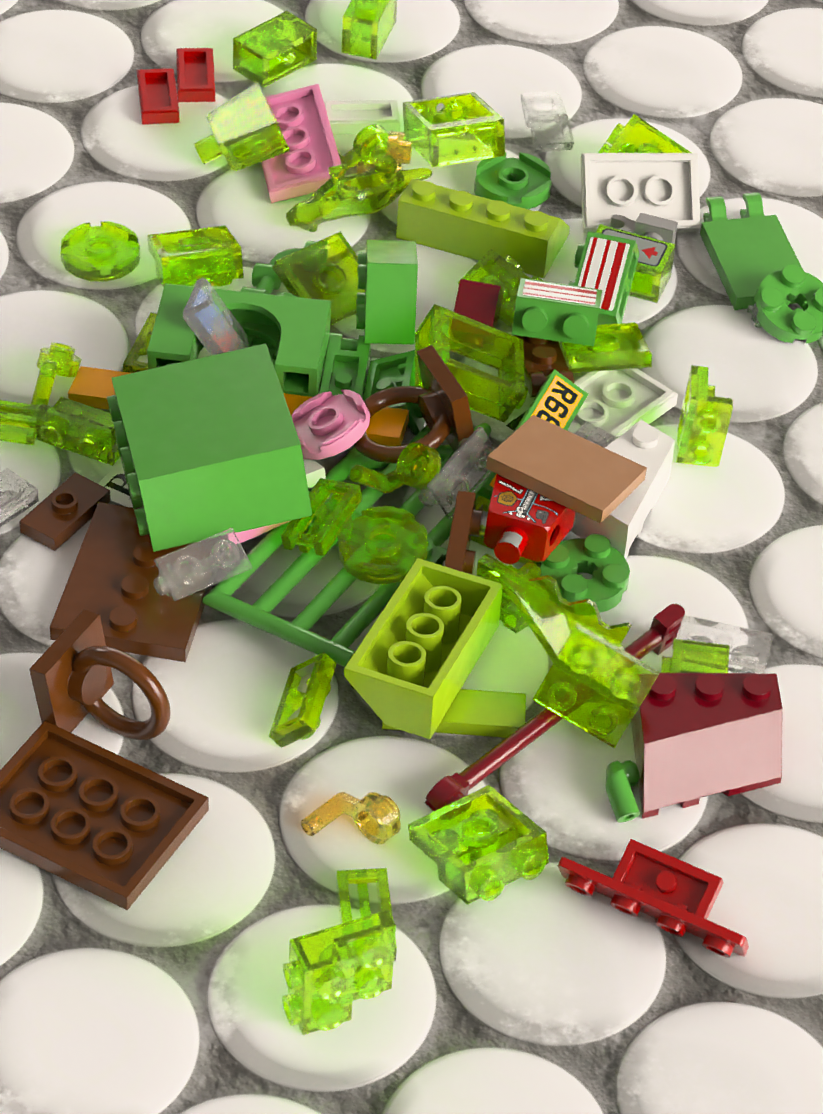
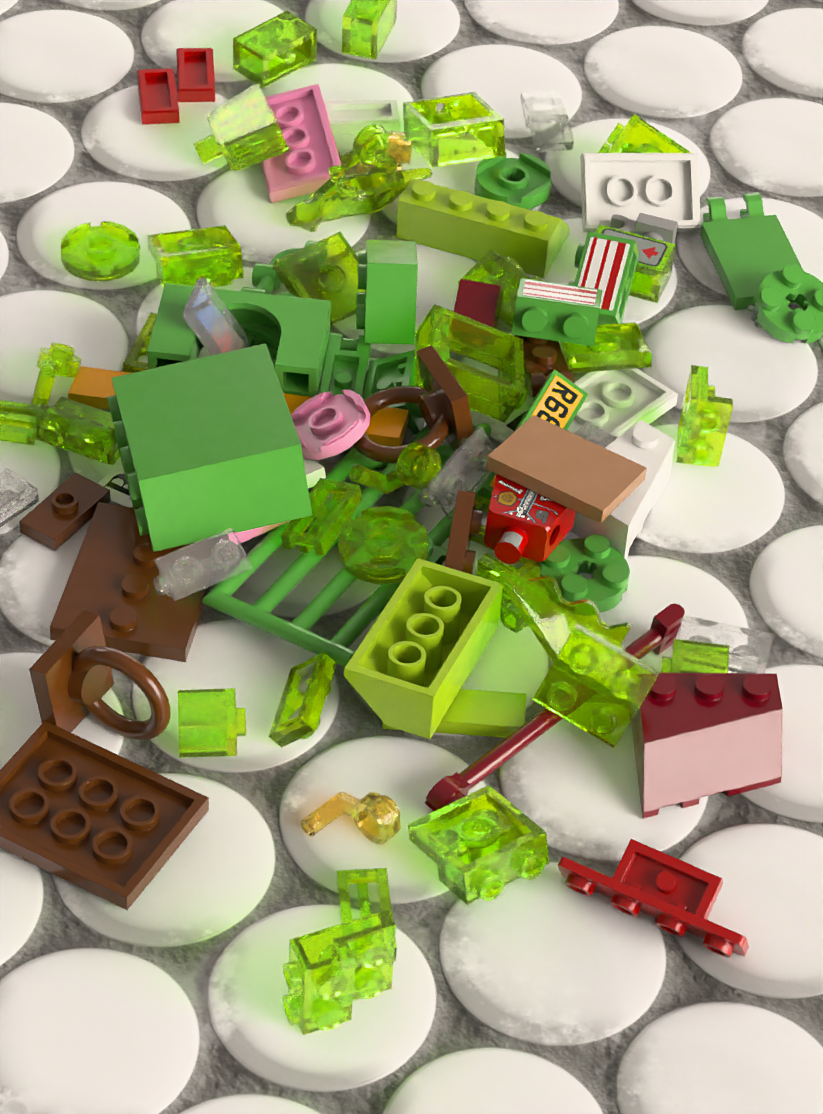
(209, 723): none -> clear neon green brick
(619, 780): bright green arm -> none

